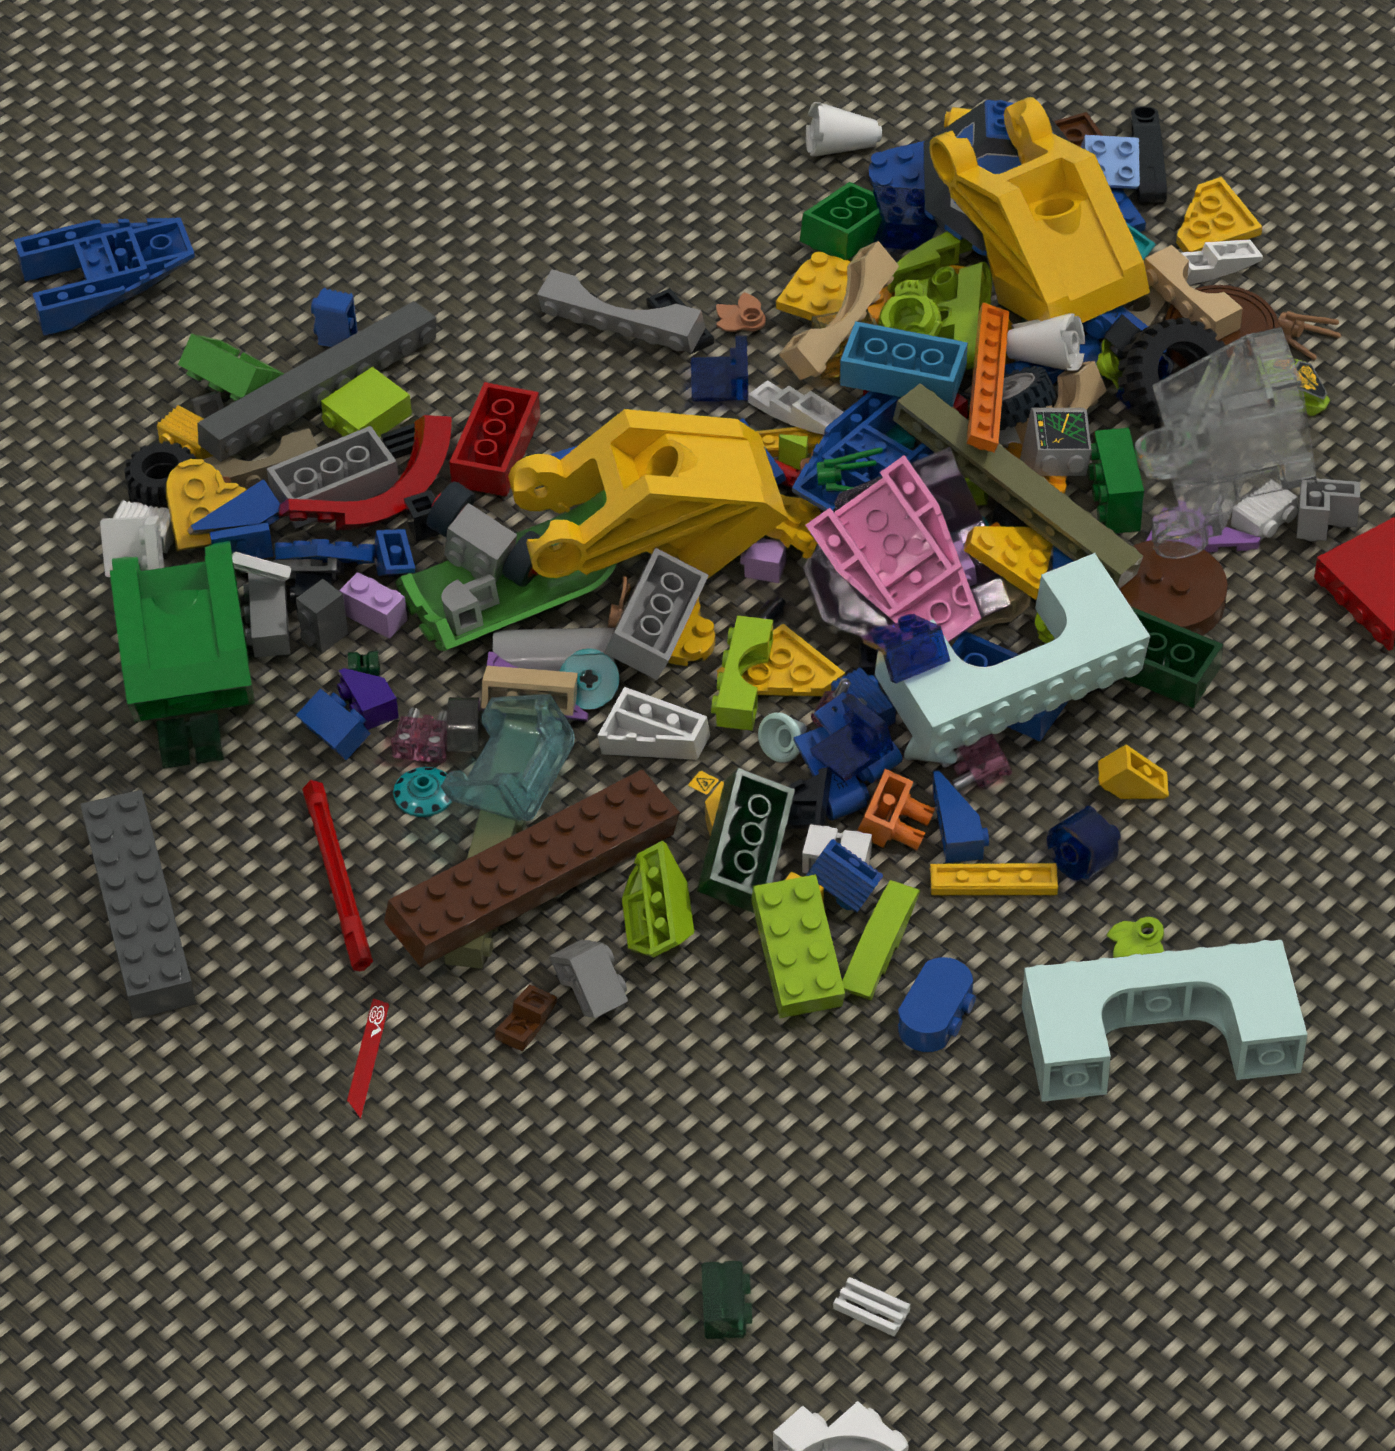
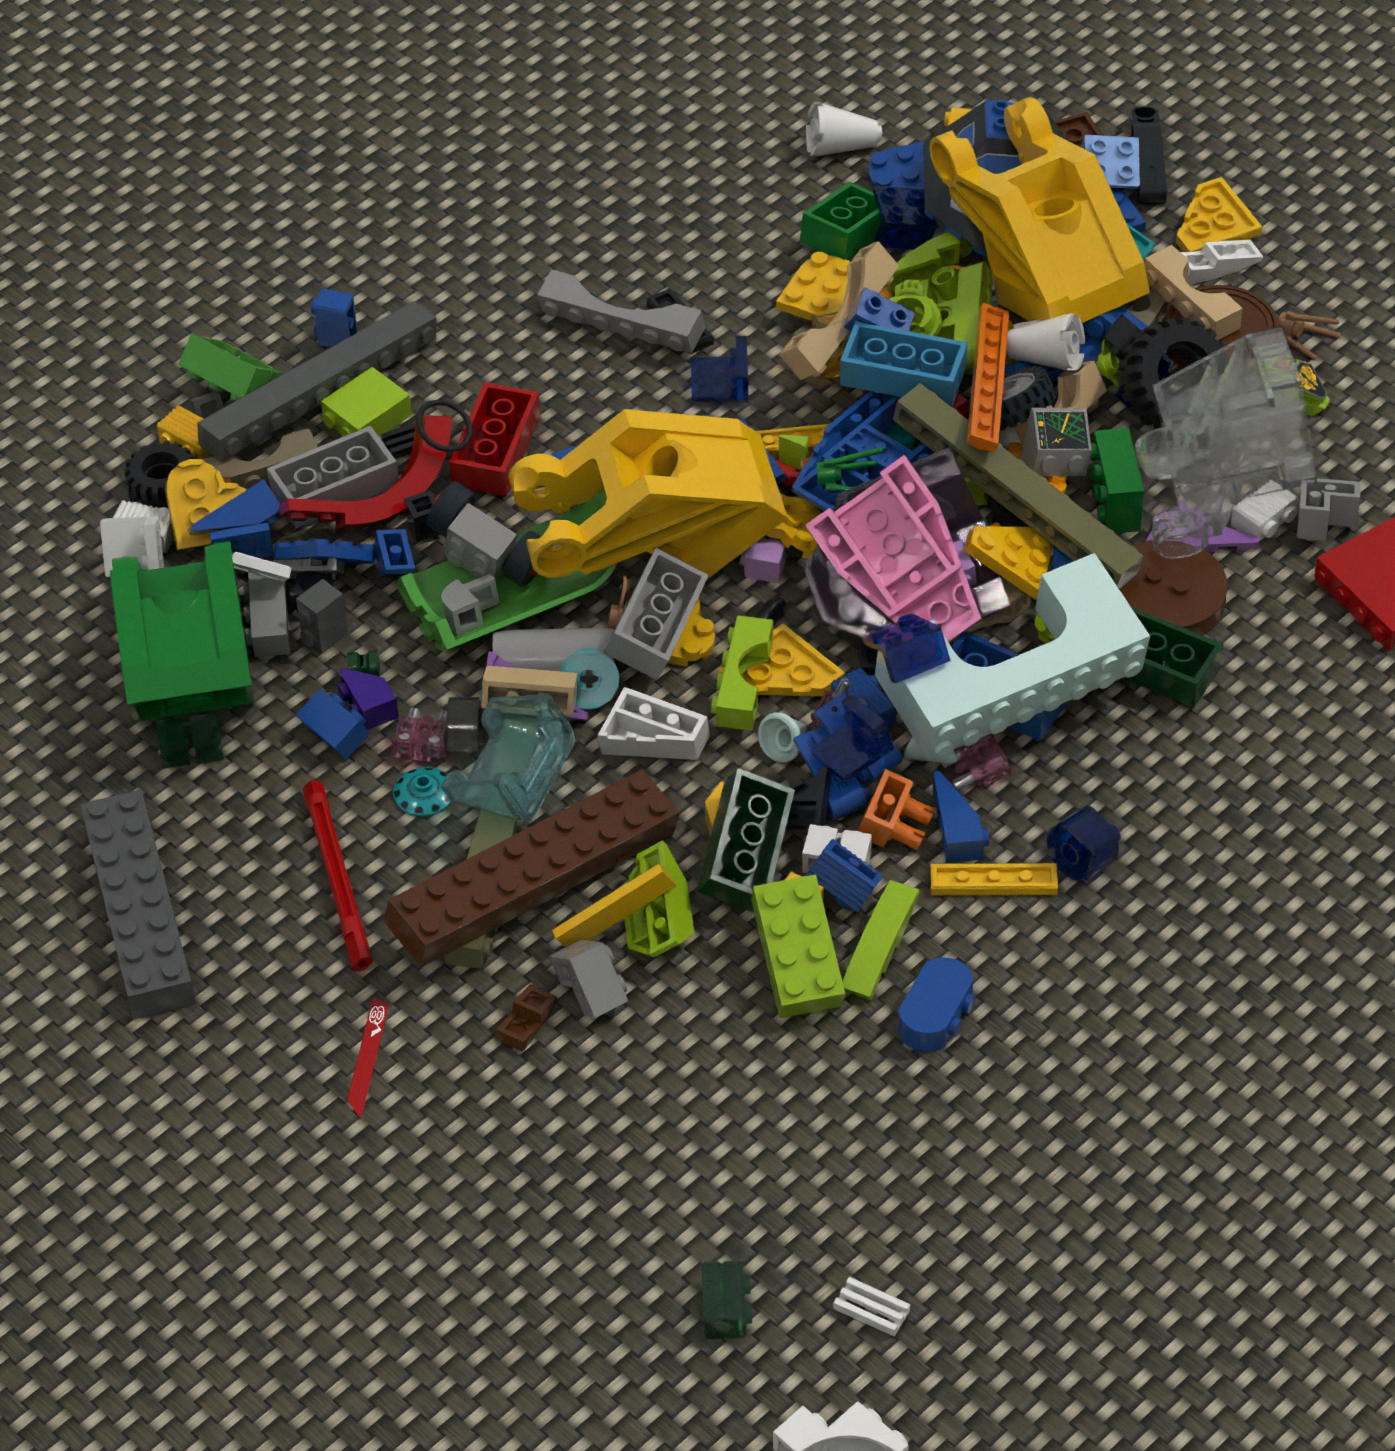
(114, 259): blue wedge -> none
(374, 605): lavender brick -> none
(425, 437): none -> black piece
(615, 906): none -> yellow tile
(703, 782): yellow sticker -> none
(744, 316): nougat plate -> none
(792, 407): white slope -> none
(877, 310): none -> blue brick
(1132, 775): yellow slope -> none
(1132, 941): lime plate -> none
(1233, 986): light aqua arch -> none

